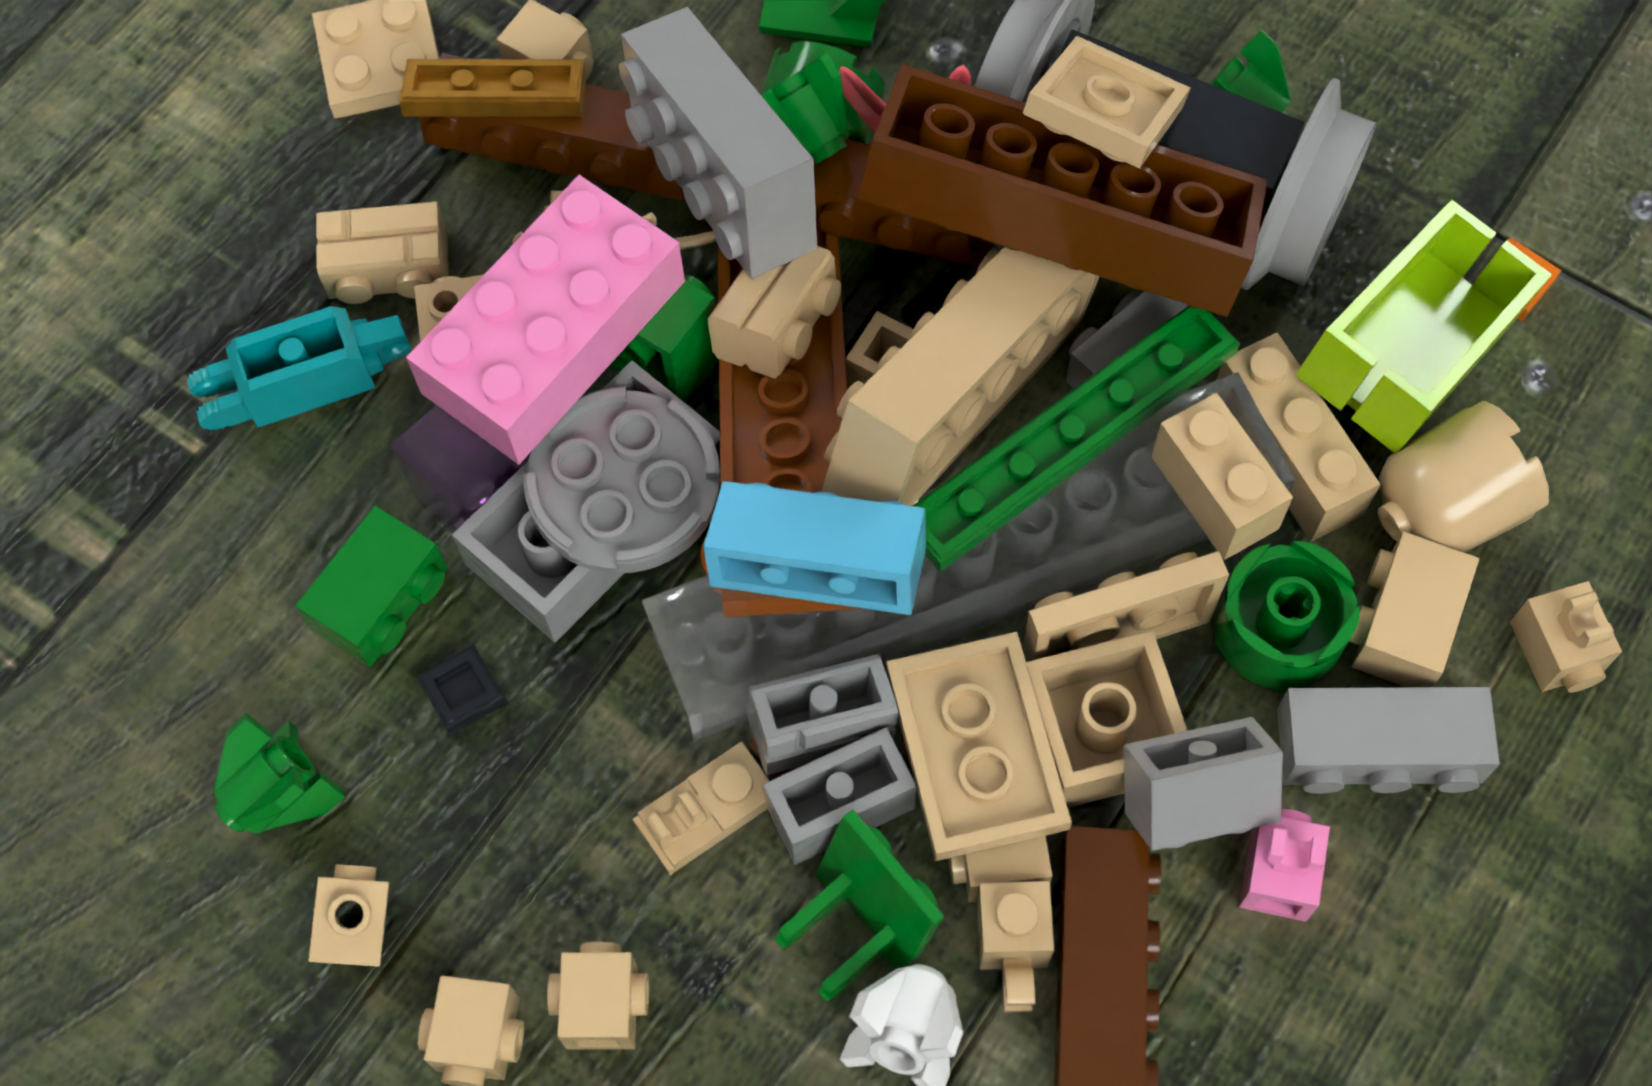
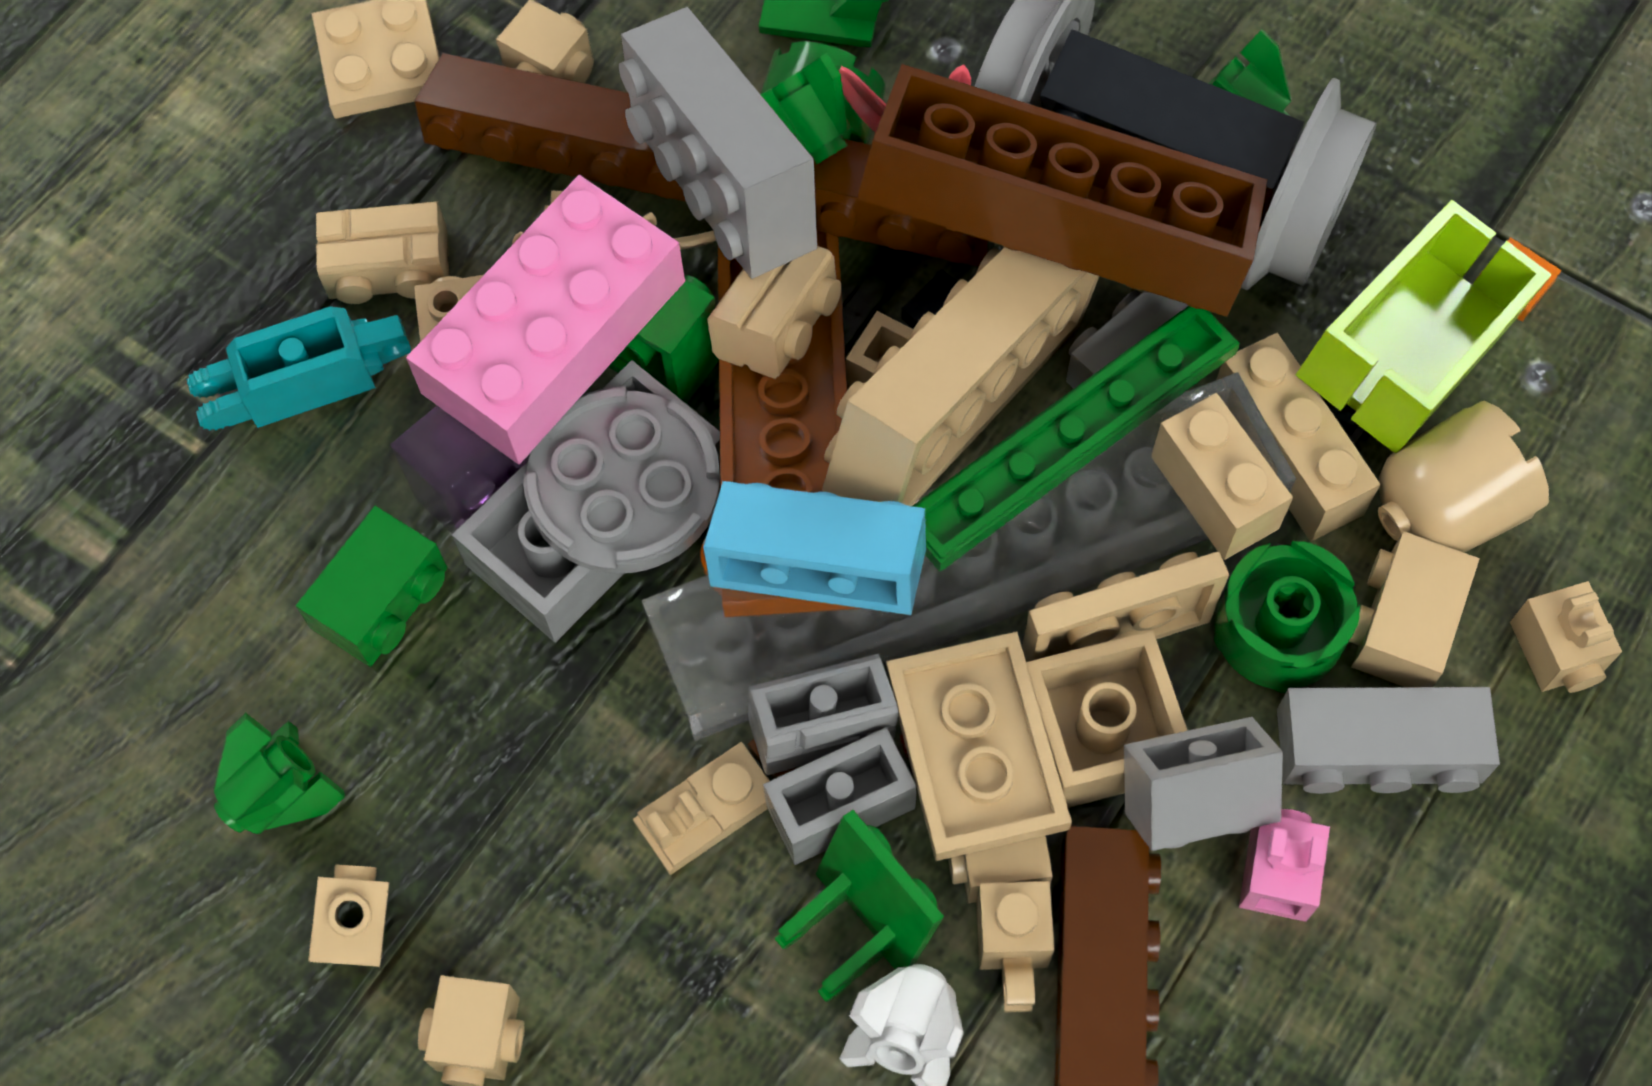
(462, 690): black tile -> none
(493, 87): pearl gold tile -> none
(598, 997): tan brick -> none
(1106, 101): tan plate -> none

